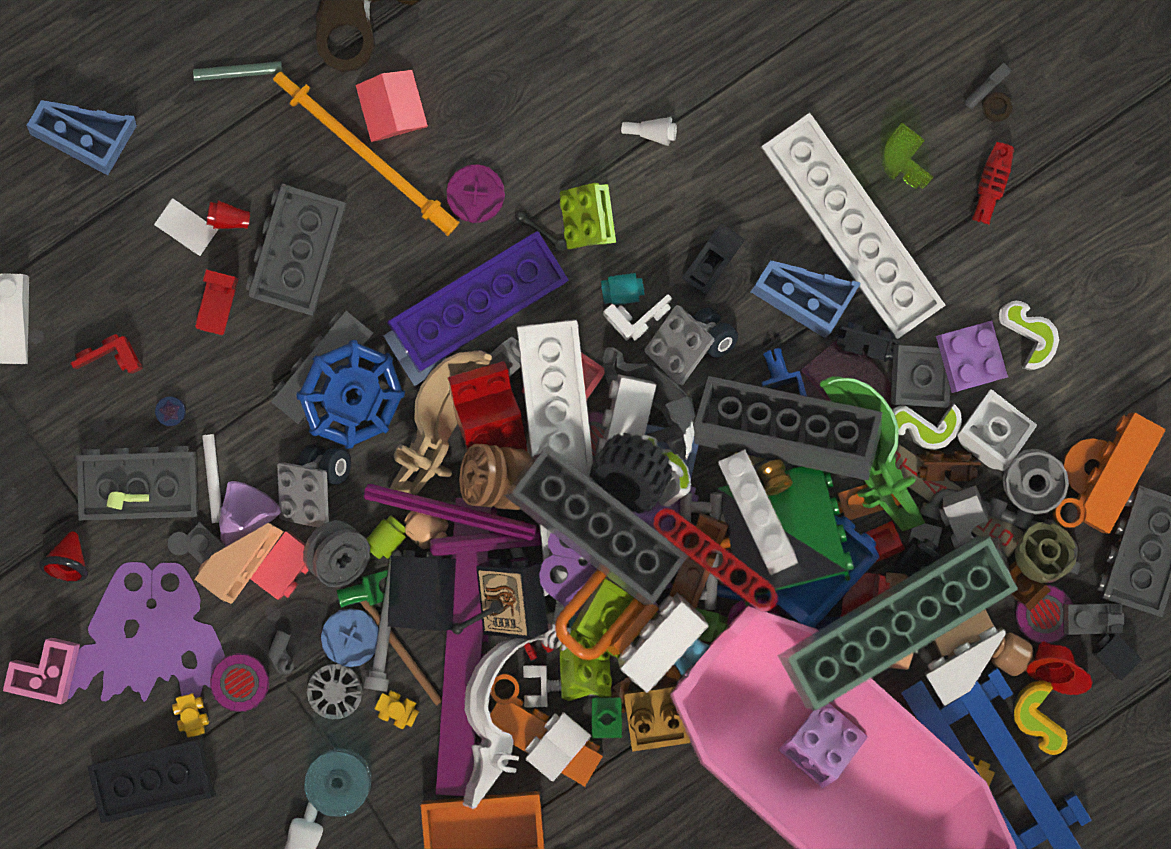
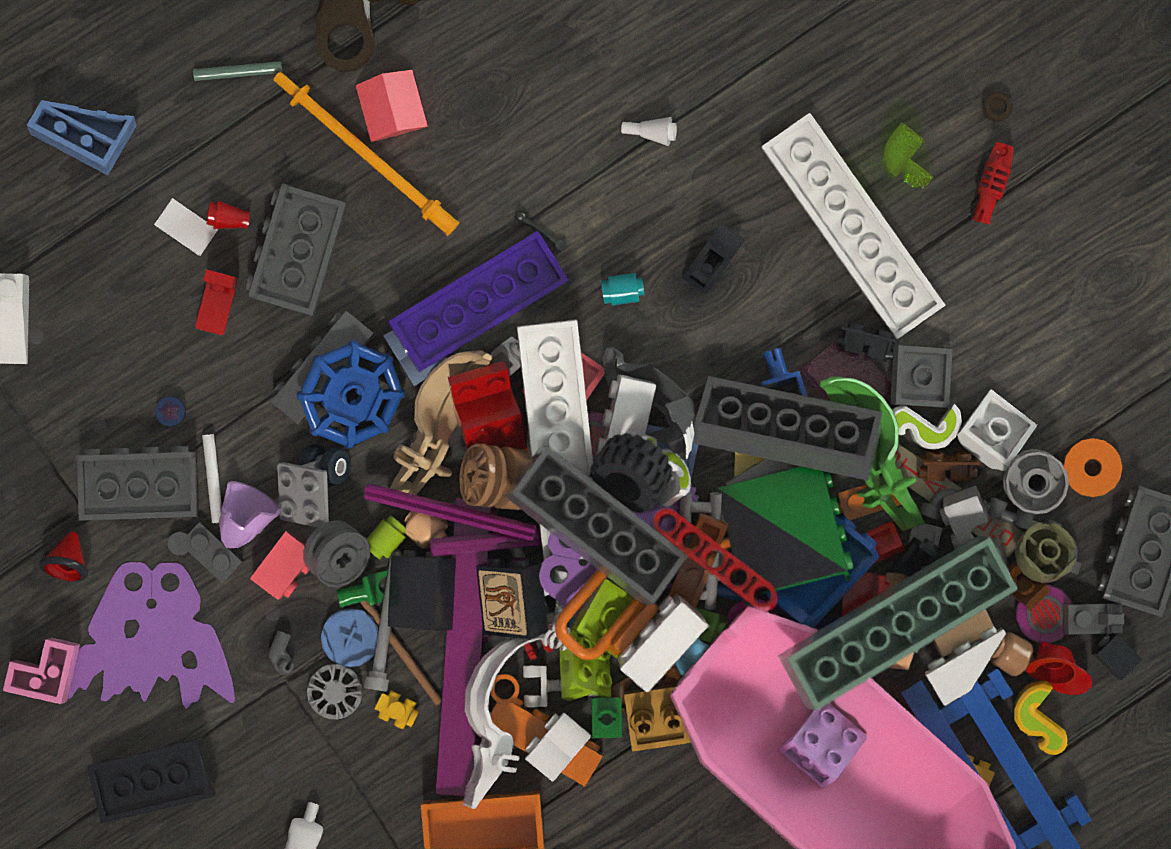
(116, 499): yellowish green hand -> none
(125, 358): red bracket -> none
(191, 720): yellow piece -> none
(234, 565): light nougat slope -> none
(239, 682): tile -> none
(322, 789): clear light blue wheel -> none
(475, 193): magenta tile -> none
(496, 607): pearl dark grey hinge -> none
(587, 216): lime bracket -> none
(621, 318): white bracket -> none
(686, 339): light grey plate -> none
(758, 512): white brick -> none
(774, 477): pearl gold wheel -> none
(805, 295): medium blue wedge -> none
(971, 356): medium lavender plate -> none
(988, 85): dark grey bar -> none
(1034, 328): white animal -> none
(1116, 475): orange hinge -> none

